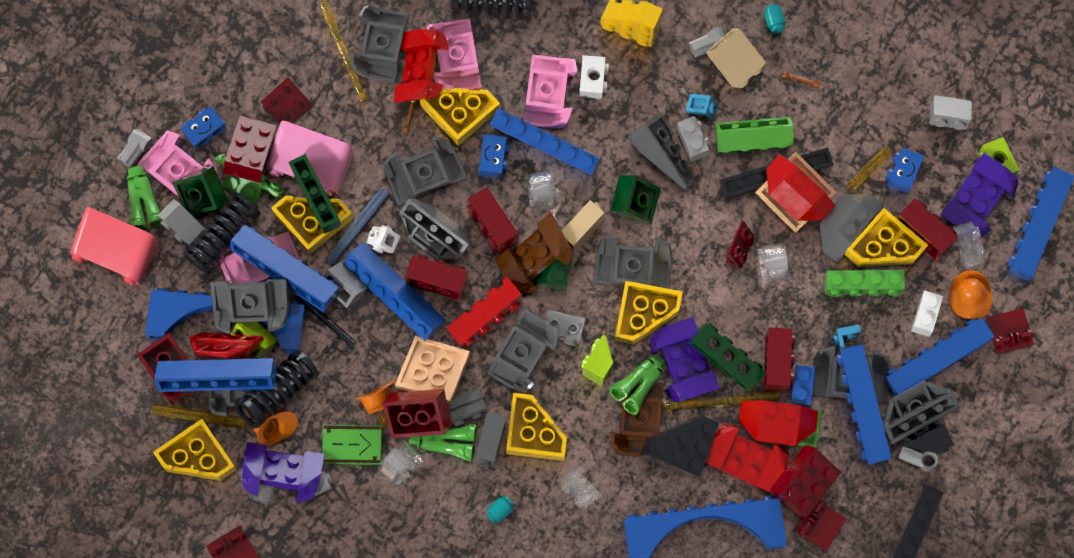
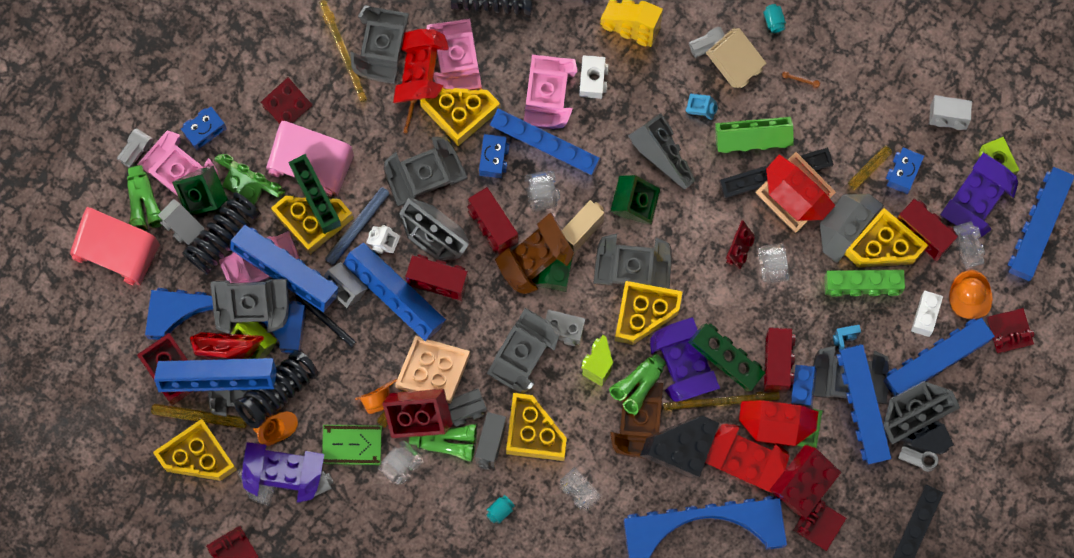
(249, 149): brick -> none
(485, 314): red wedge -> none
(692, 139): light grey brick -> none

